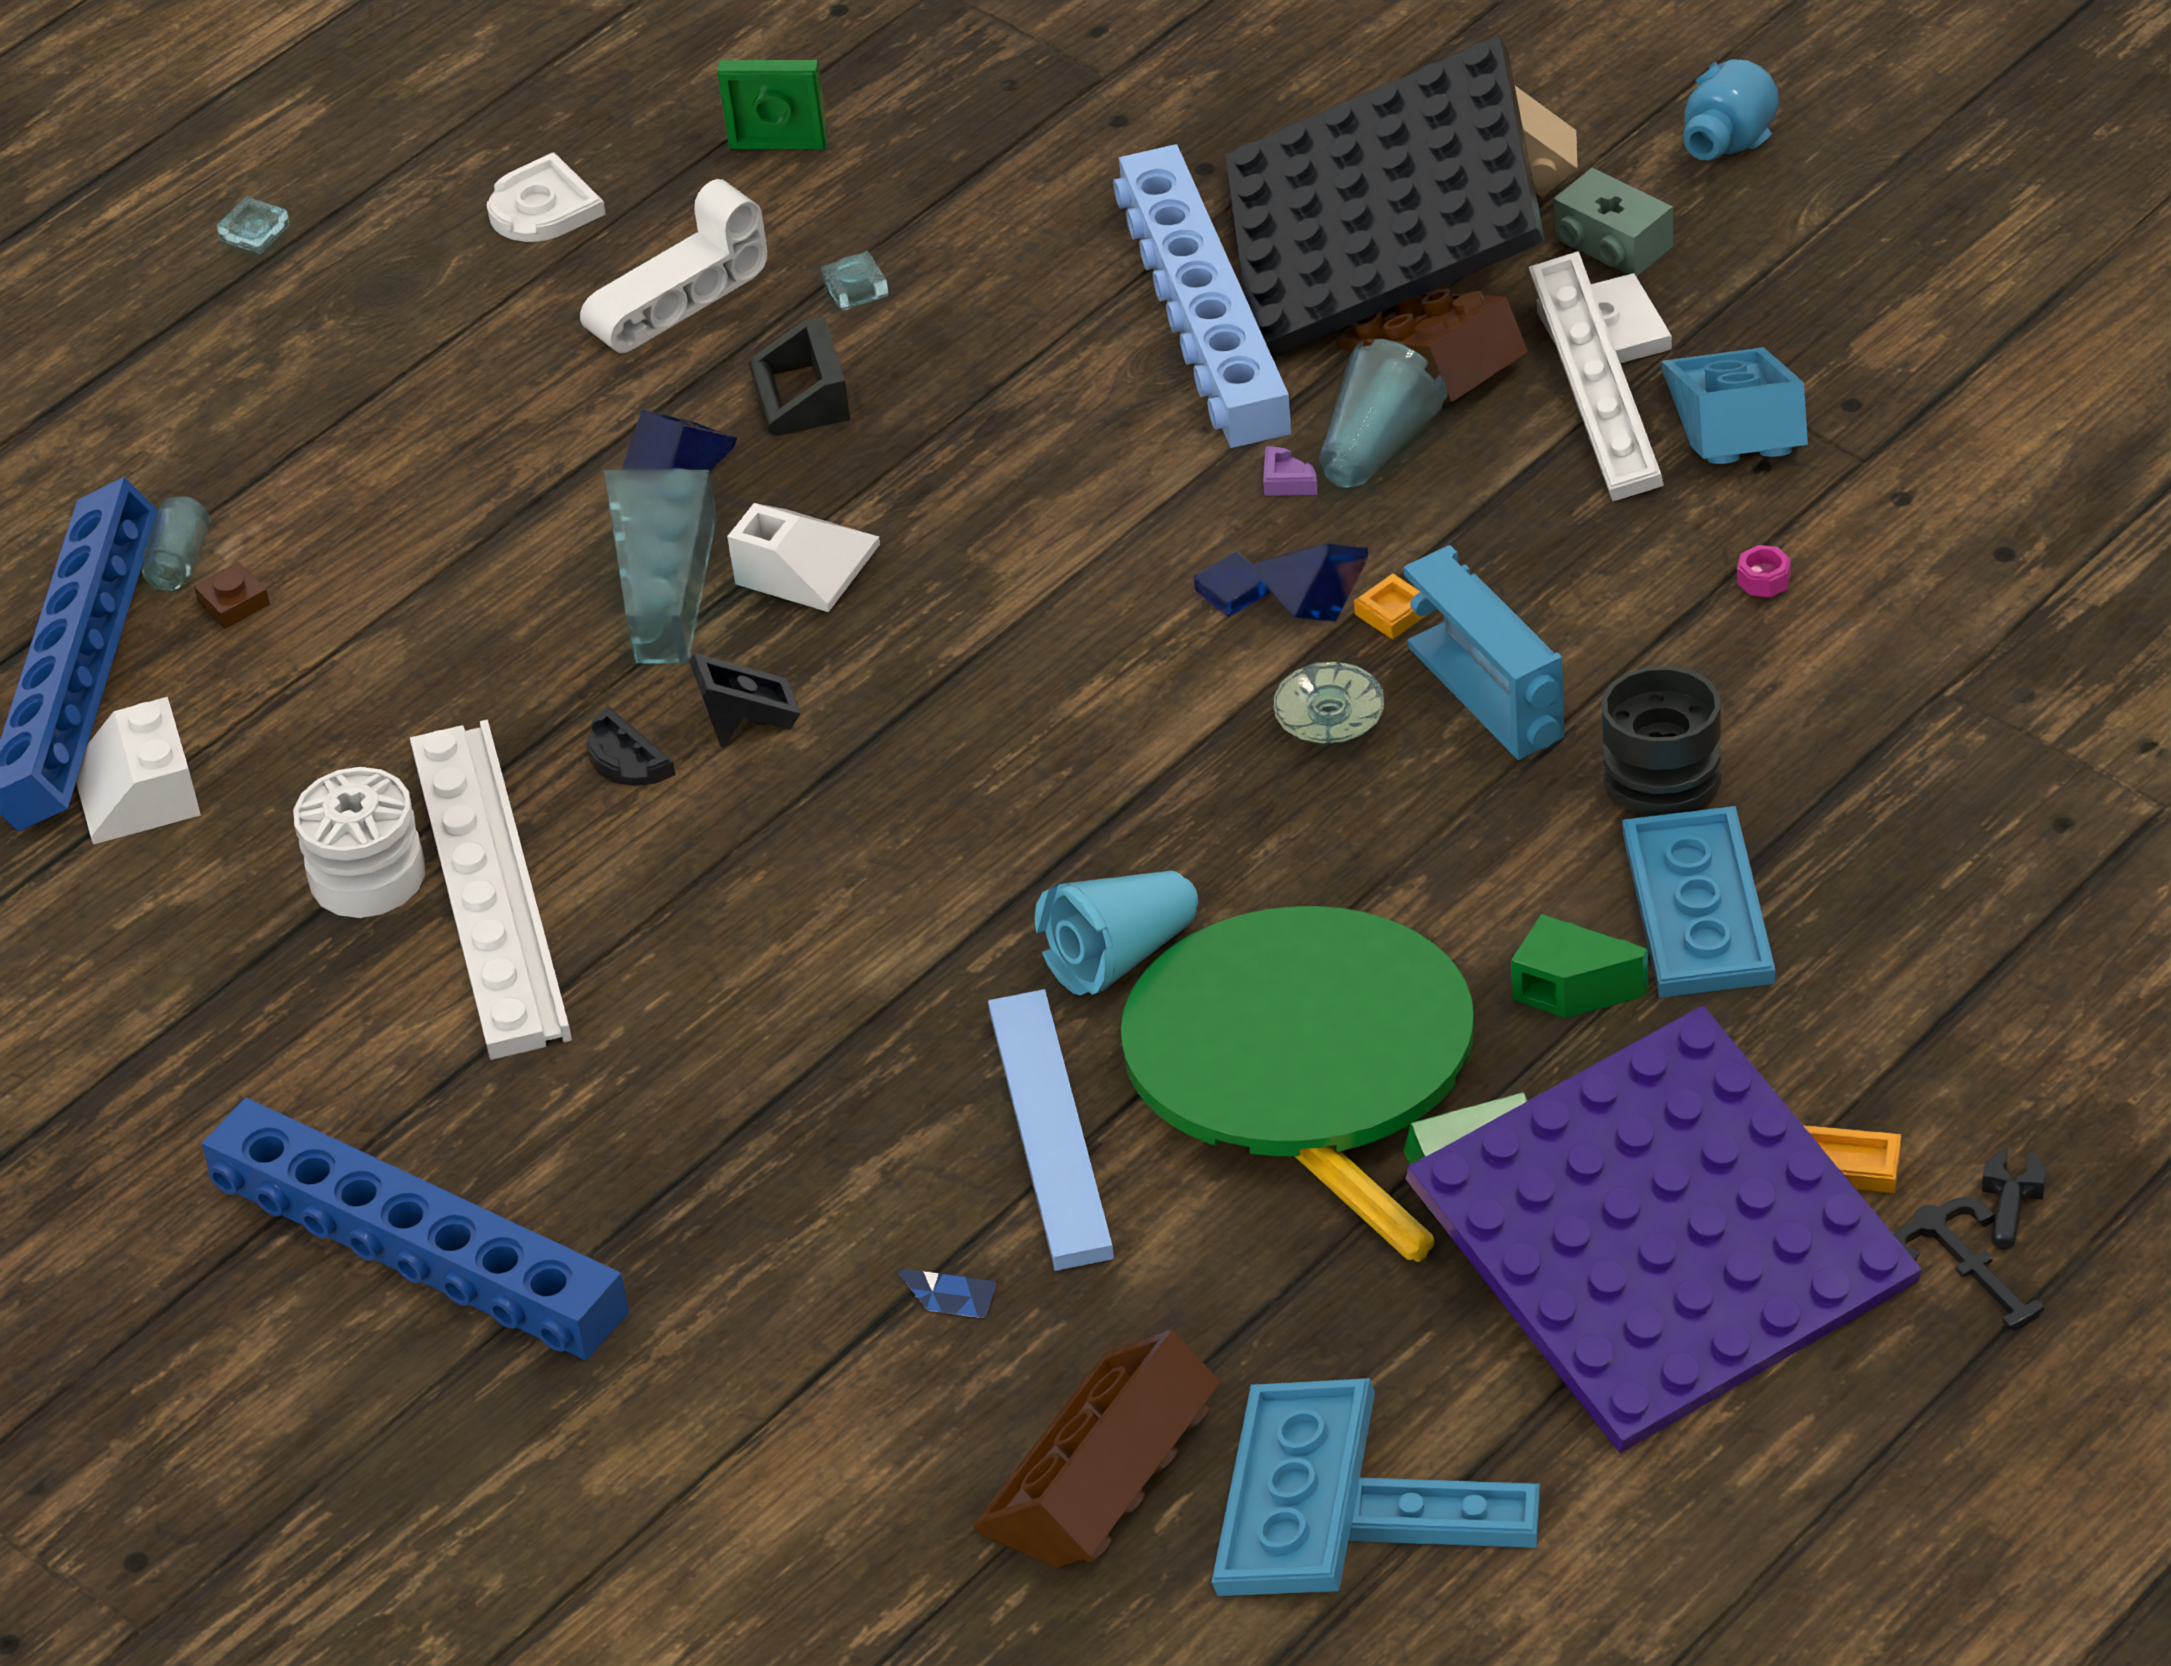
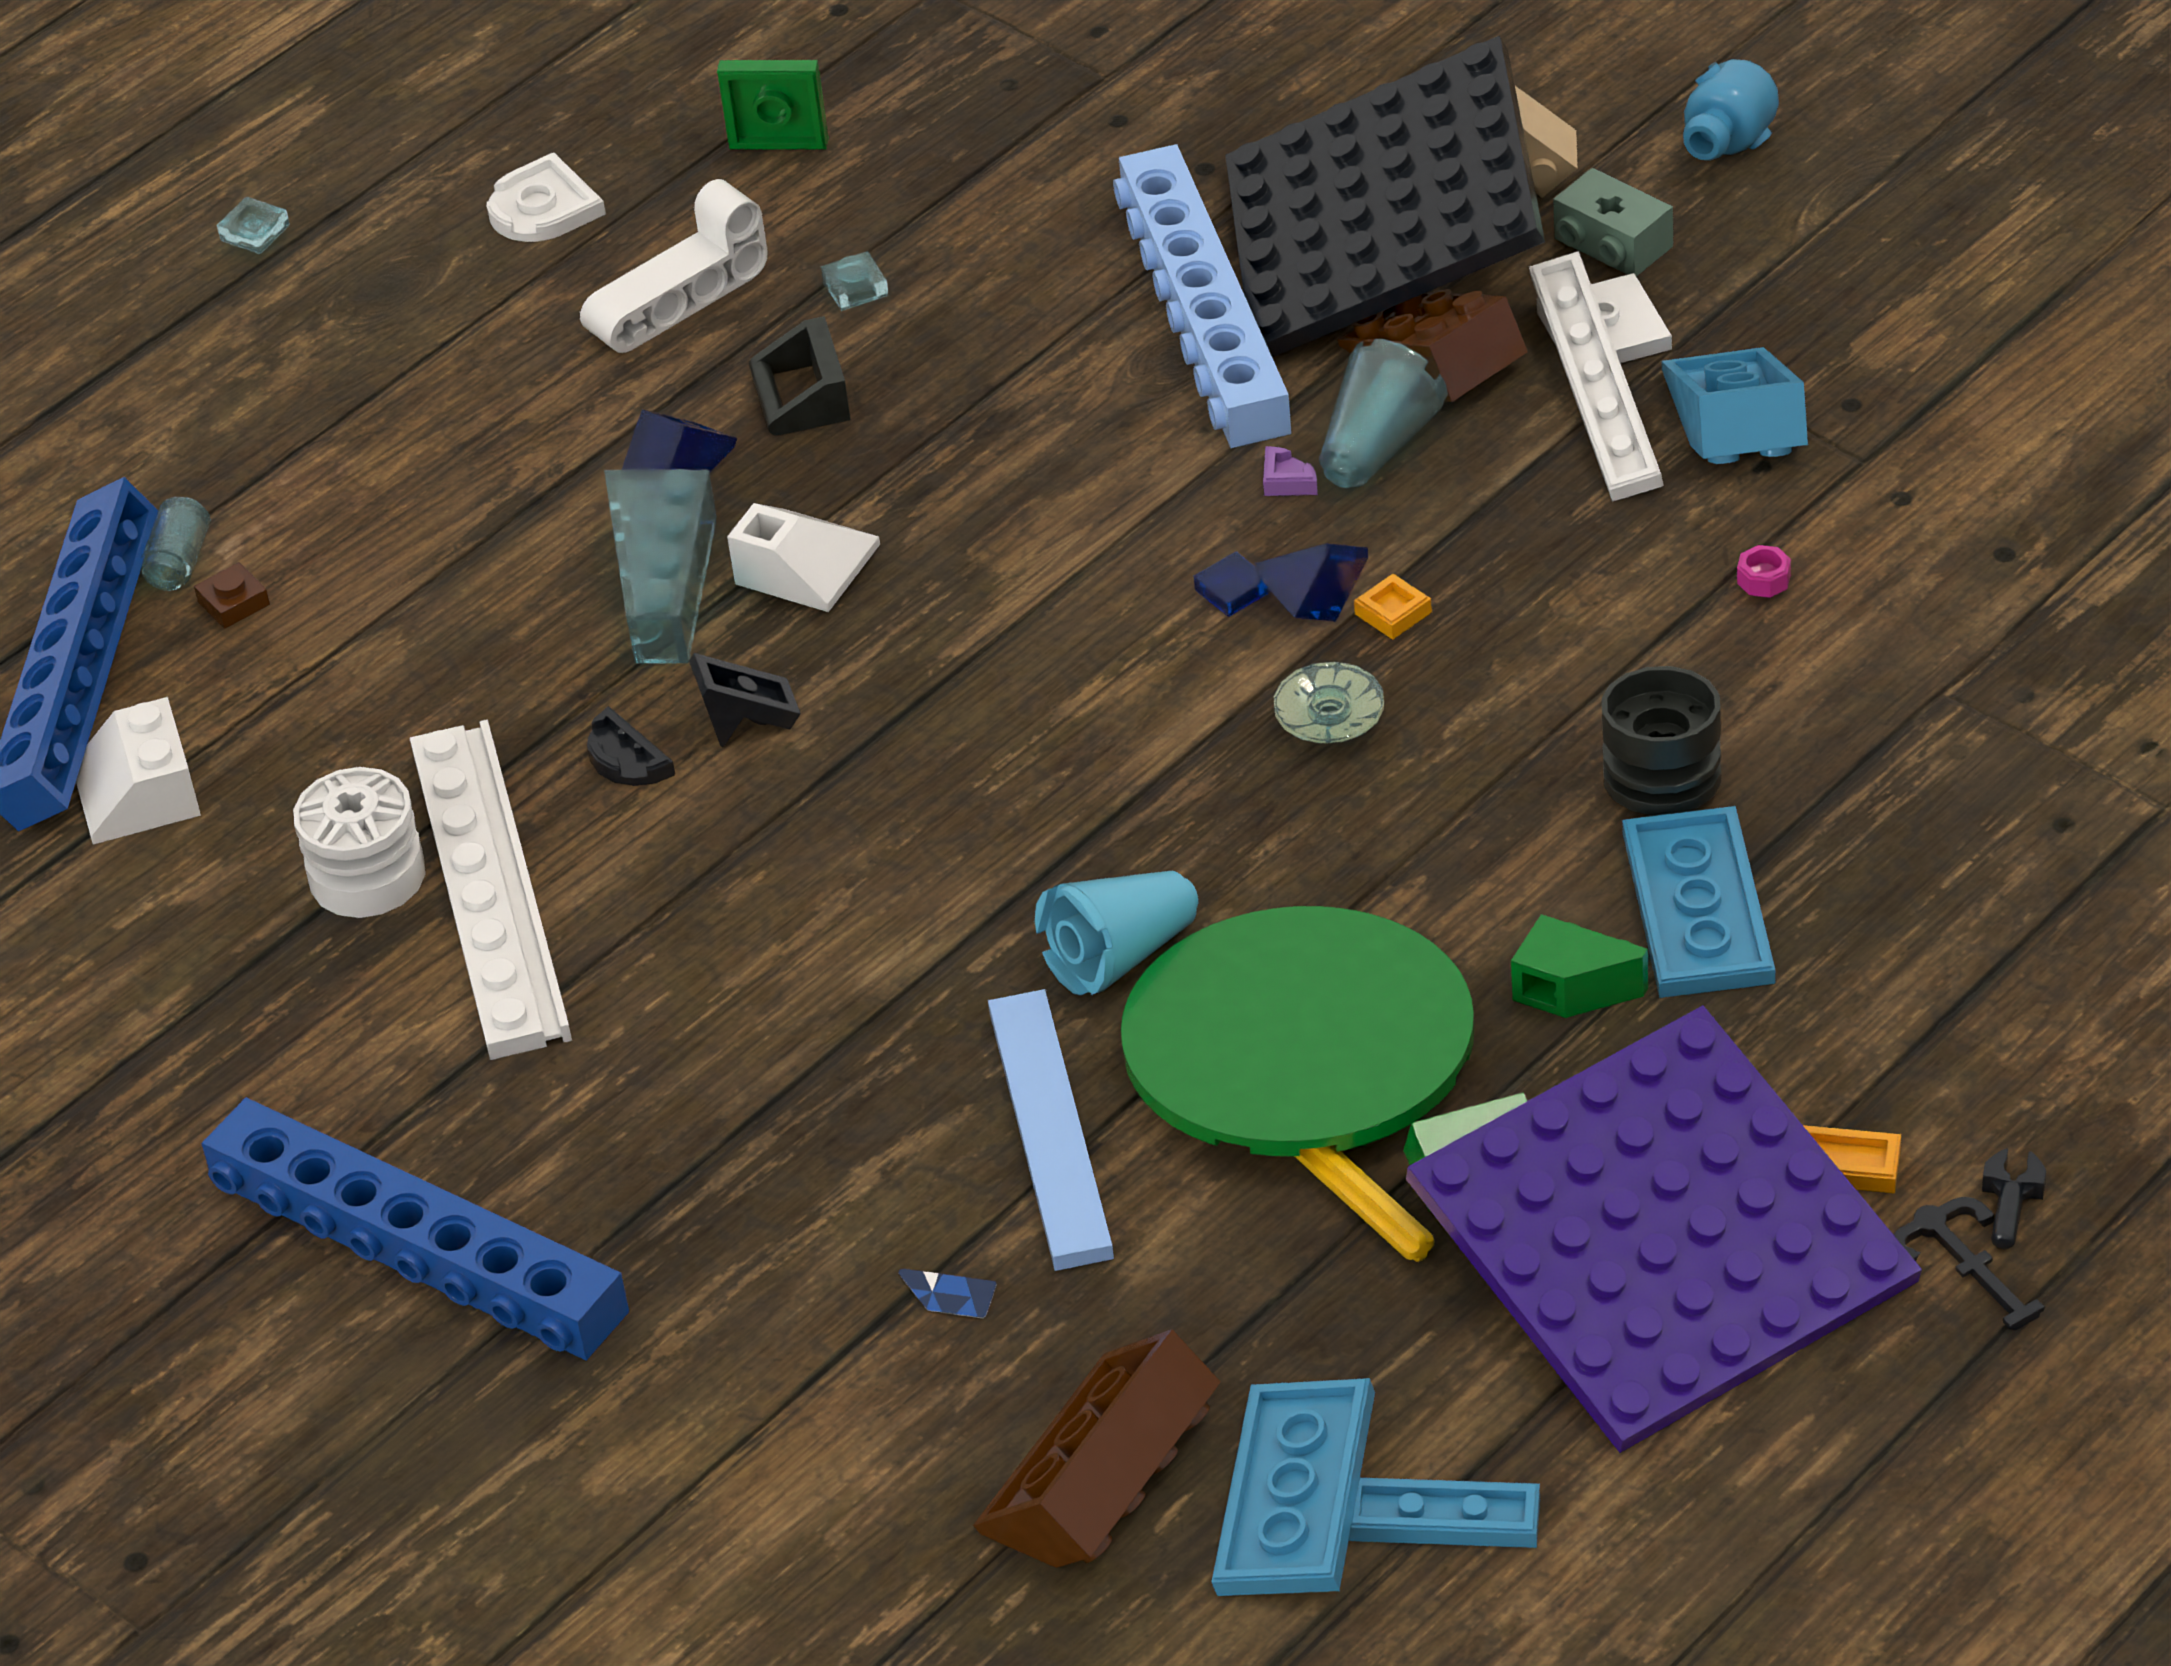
(1487, 655): dark azure door -> none

